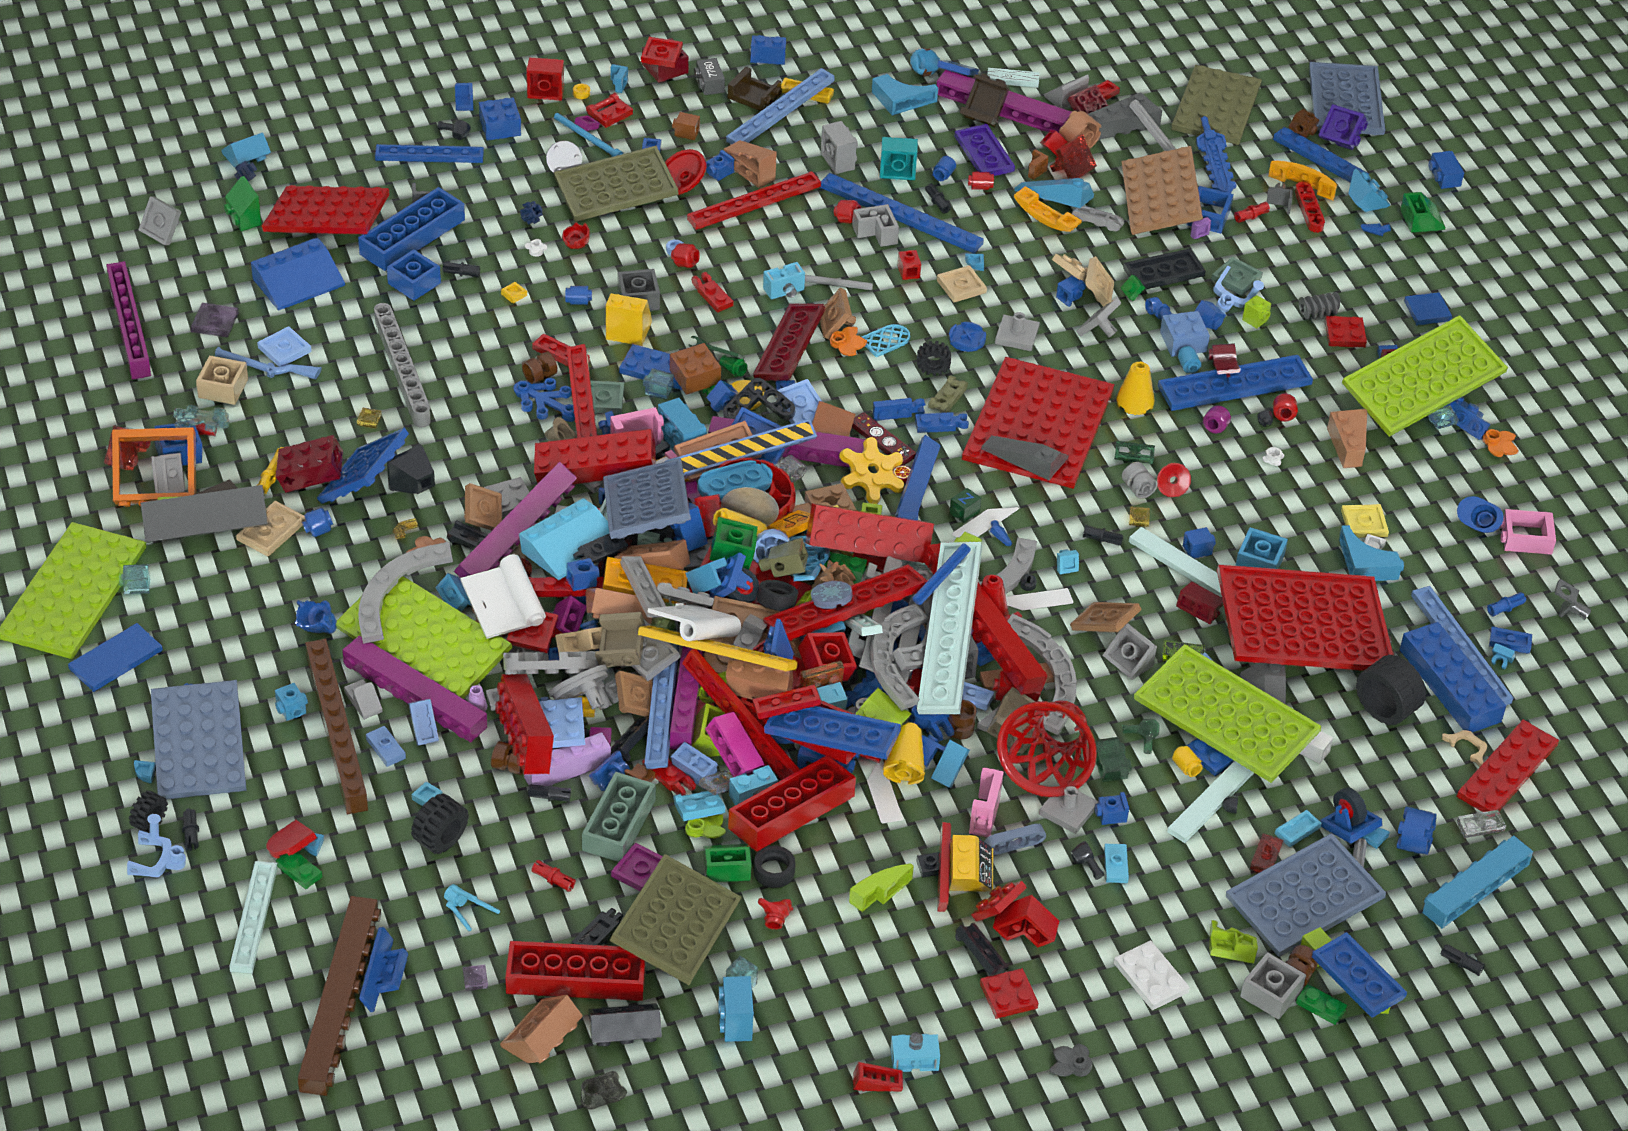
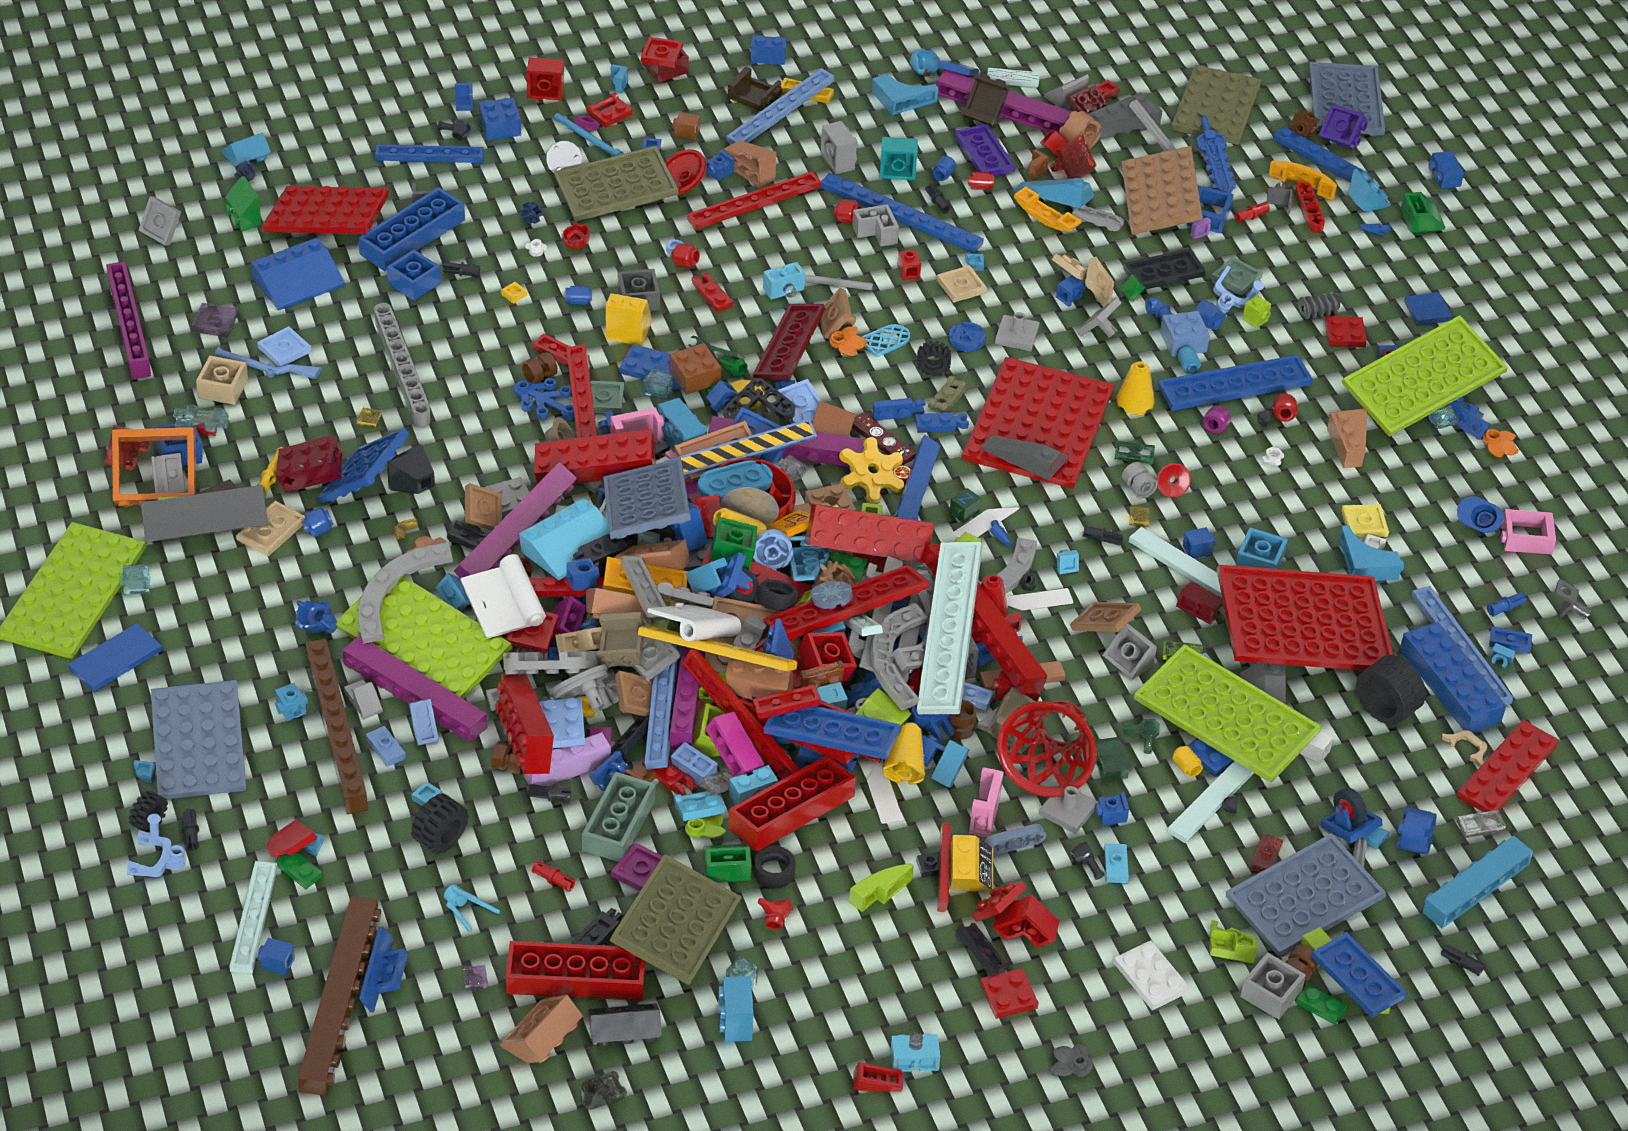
(276, 956): none -> blue brick
(477, 698): lavender cone -> none
(581, 91): yellow tile -> none
(709, 76): dark grey brick -> none
(786, 558): olive torso -> none
(941, 574): blue axle -> none
(1058, 662): light grey plate -> none
(1224, 358): dark red door -> none
(1298, 828): medium azure plate -> none

